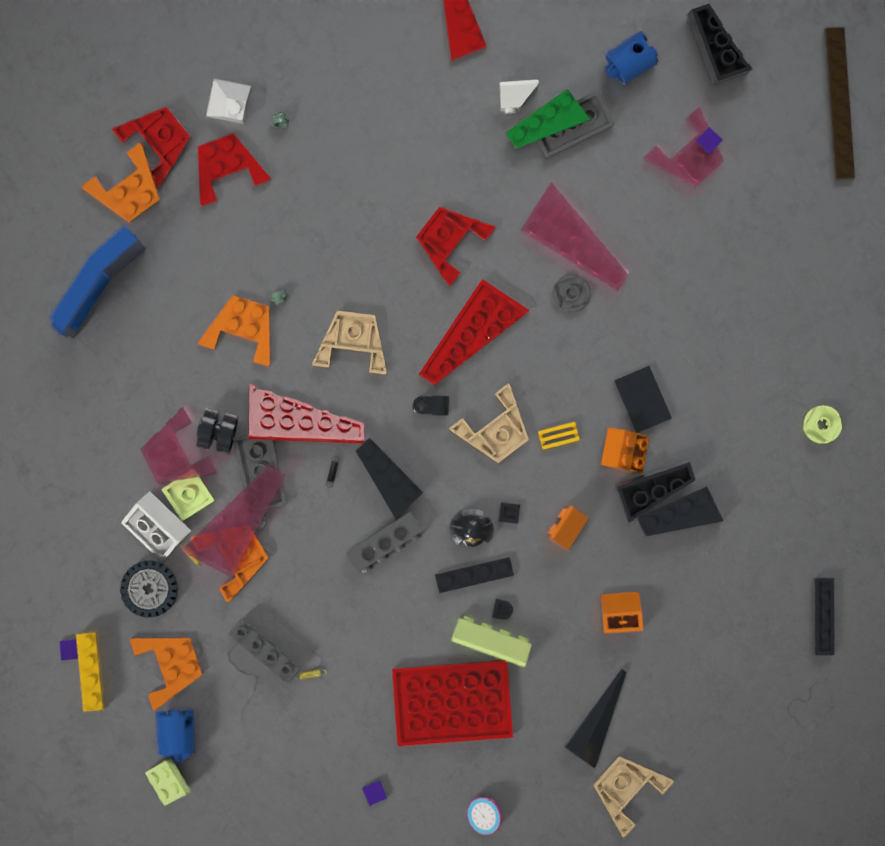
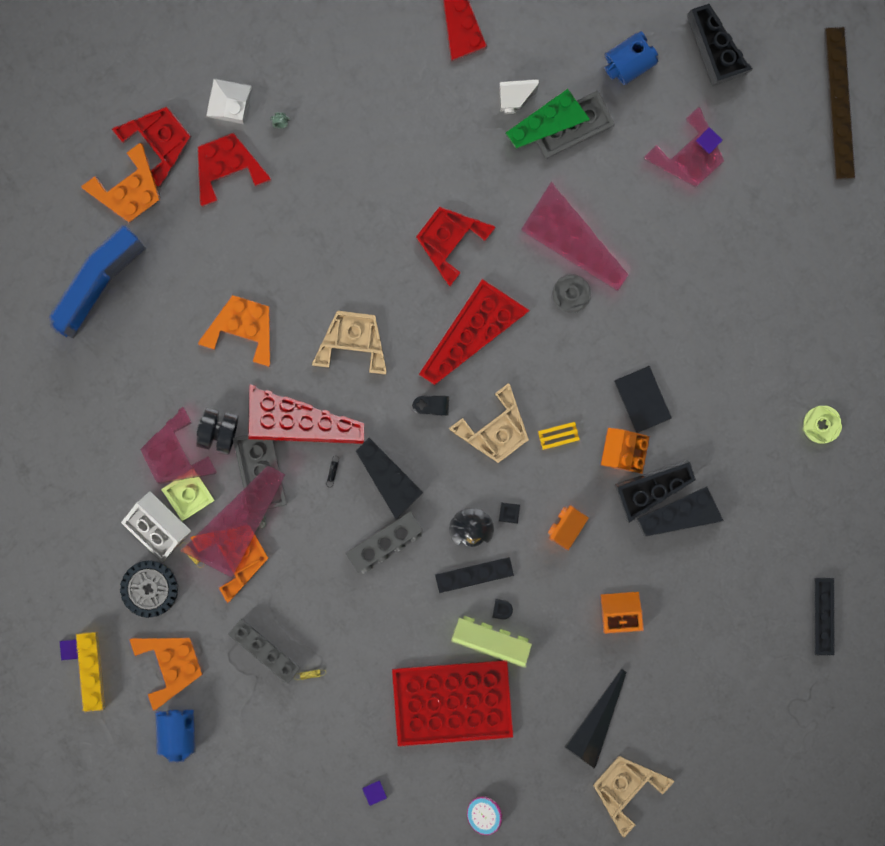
(167, 781): yellowish green plate -> none
(278, 296): sand green plate -> none

